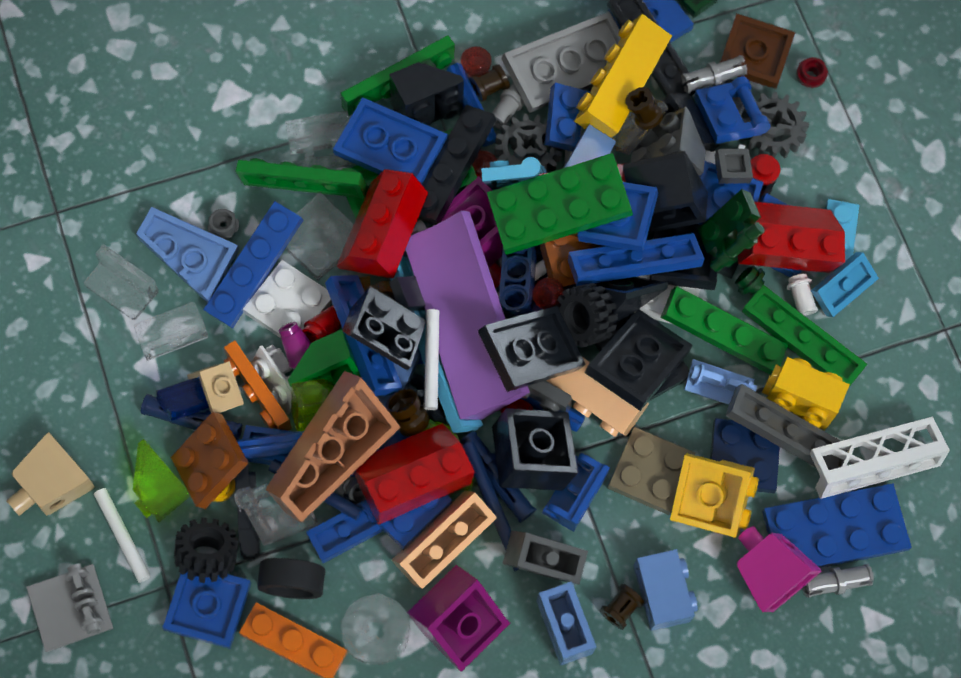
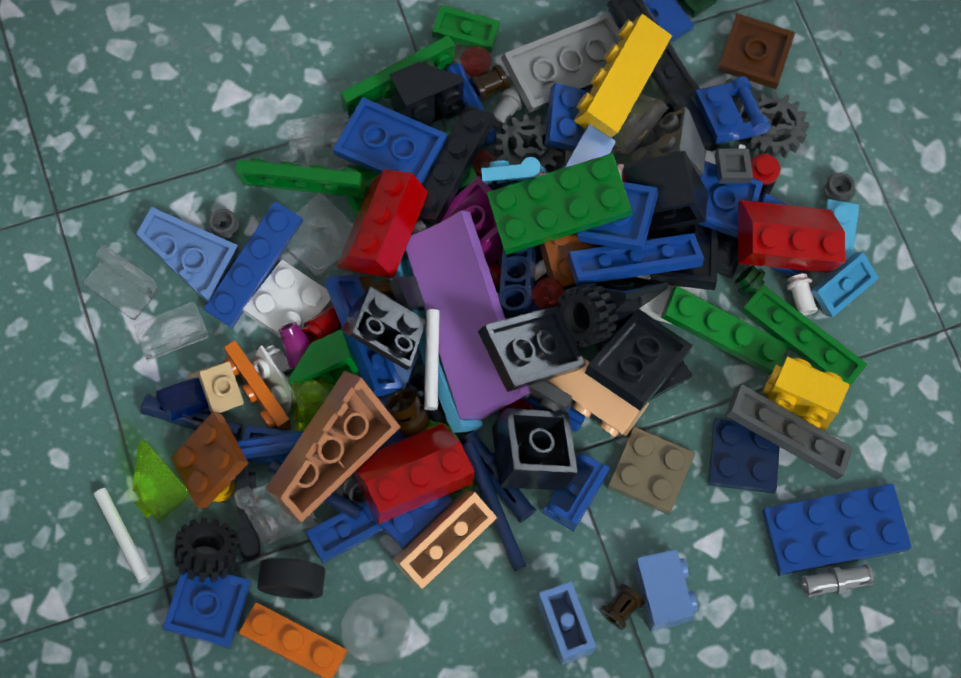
(48, 479): tan torso -> none
(69, 607): light grey hinge -> none
(458, 617): magenta slope -> none
(466, 28): none -> green plate
(545, 557): dark grey brick -> none
(642, 105): dark brown bush -> none
(714, 74): light grey pin -> none
(714, 495): yellow plate -> none
(715, 382): light blue hinge -> none
(731, 223): dark green plate -> none
(773, 568): dark pink torso -> none
(812, 65): dark red plate -> none
(840, 180): none -> dark grey plate
(882, 468): white fence -> none

